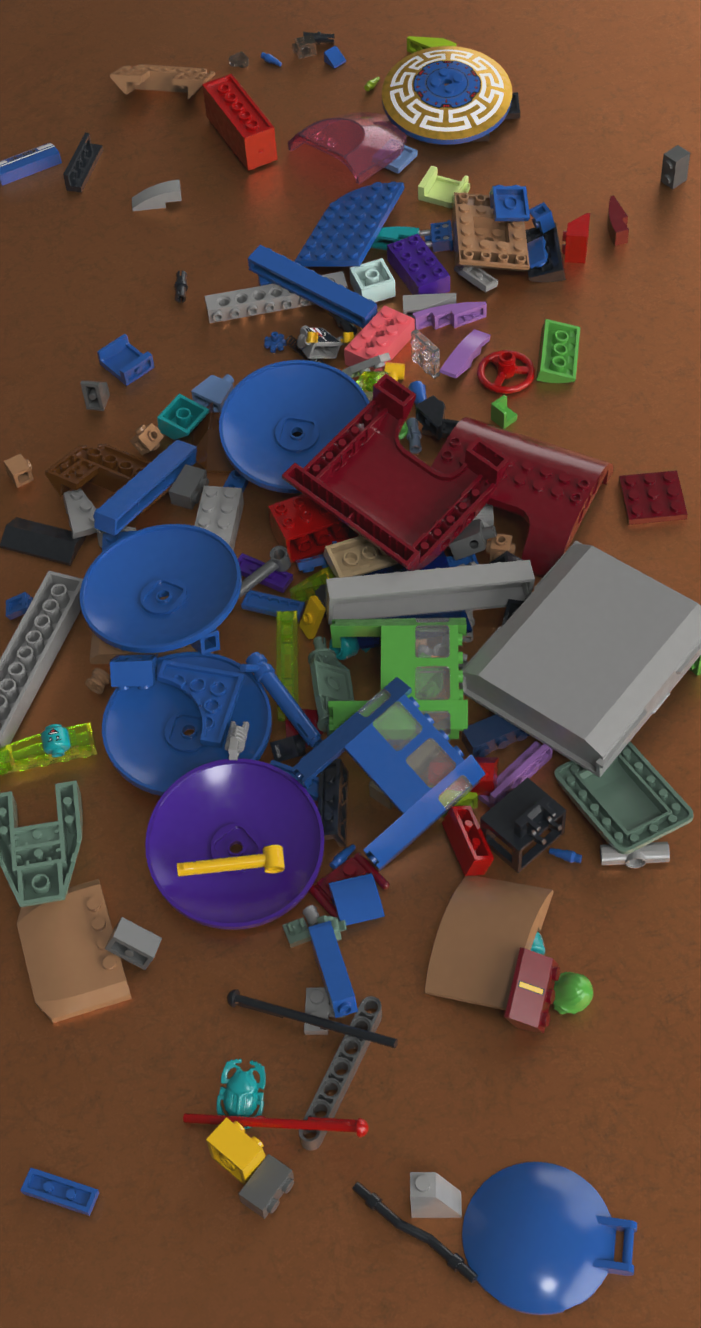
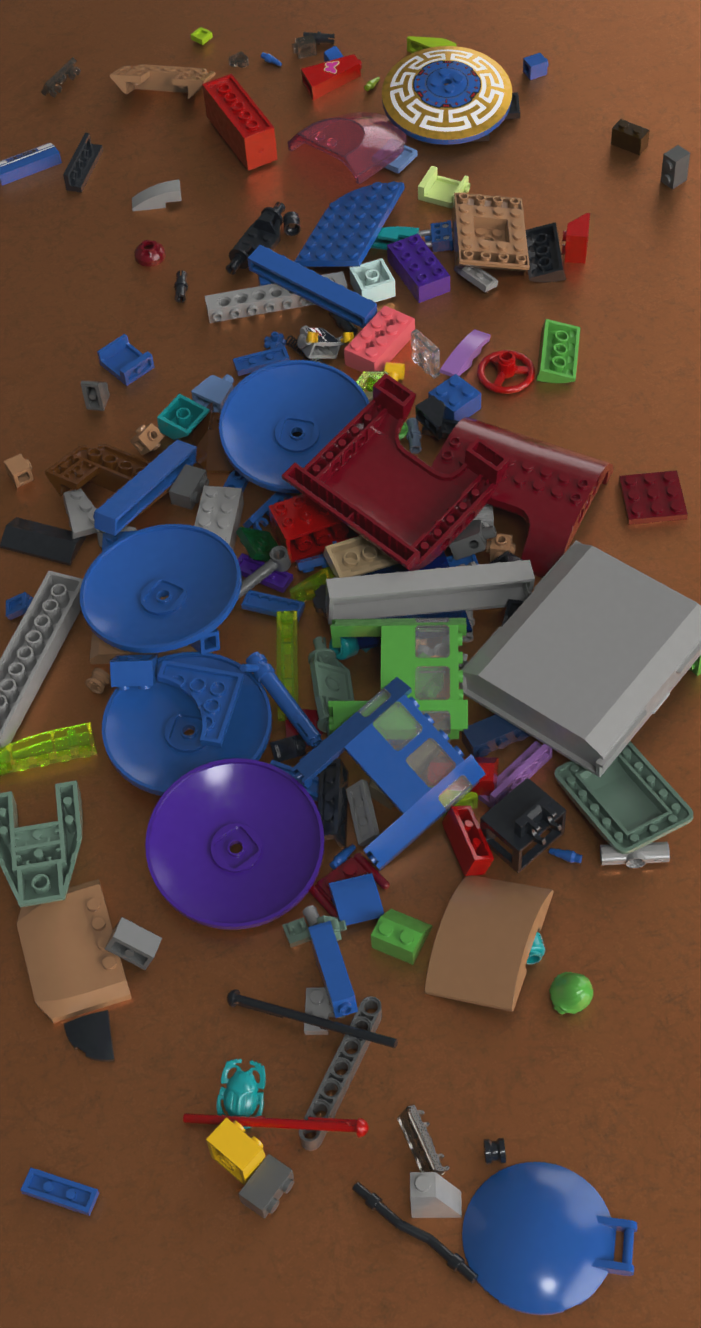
(55, 740): teal head -> none
(60, 77): none -> clear smoke plate
(92, 1036): none -> black brick
(151, 256): none -> dark red piece
(201, 35): none -> lime plate
(236, 739): light grey hinge -> none
(255, 361): none -> blue plate
(257, 518): none -> blue plate
(257, 543): none -> dark green plate
(263, 232): none -> black plate
(271, 860): yellow piece -> none
(291, 223): none -> black wheel
(312, 617): yellow plate -> none
(330, 75): none -> red slope
(357, 369): light grey hinge -> none
(362, 812): none -> light grey plate
(400, 935): none -> bright green slope
(420, 302): light grey slope -> none
(420, 391): blue cone -> none
(420, 1141): none -> clear smoke plate
(455, 314): medium lavender slope -> none
(459, 398): none -> blue brick
(494, 1151): none -> black wheel
(501, 413): bright green panel -> none
(509, 203): blue plate -> none
(532, 991): dark red slope -> none
(535, 66): none -> blue brick
(537, 252): blue slope -> none
(542, 217): blue brick -> none
(617, 222): dark red slope -> none
(630, 137): none -> dark brown brick

